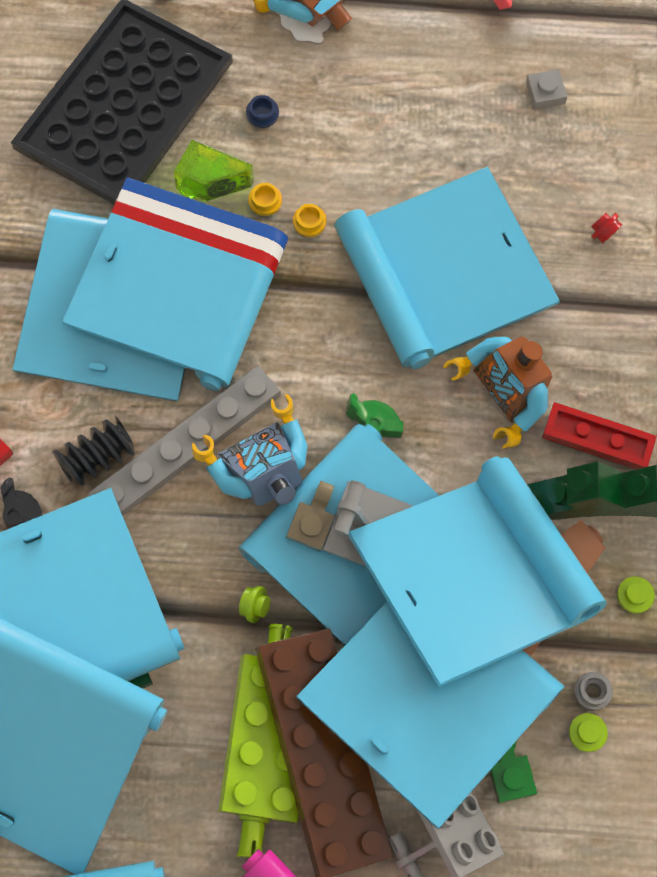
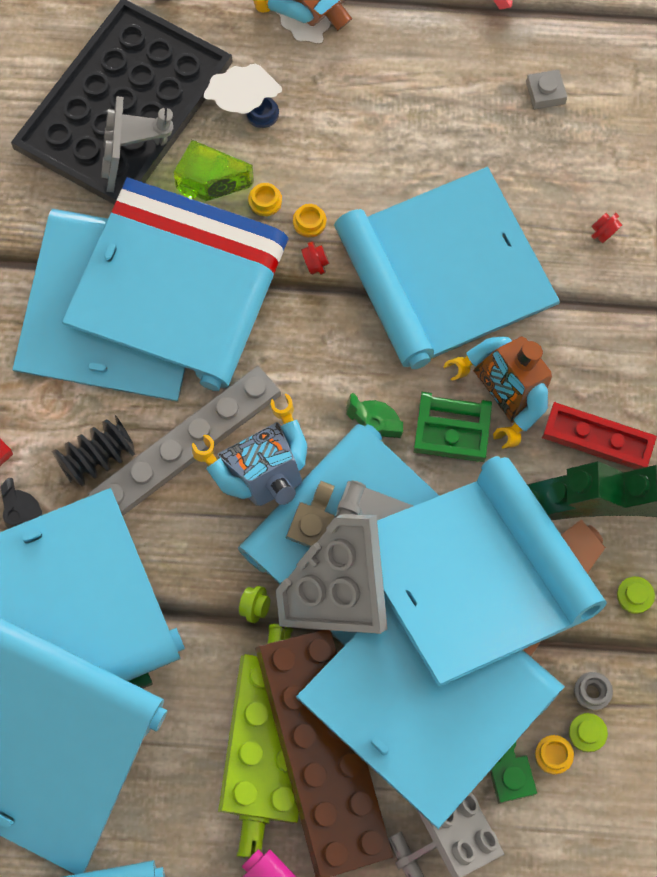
(129, 129): none -> light grey plate
(241, 88): none -> white sticker
(315, 258): none -> red plate
(337, 581): none -> light grey plate
(450, 436): none -> green plate
(554, 754): none -> yellow plate

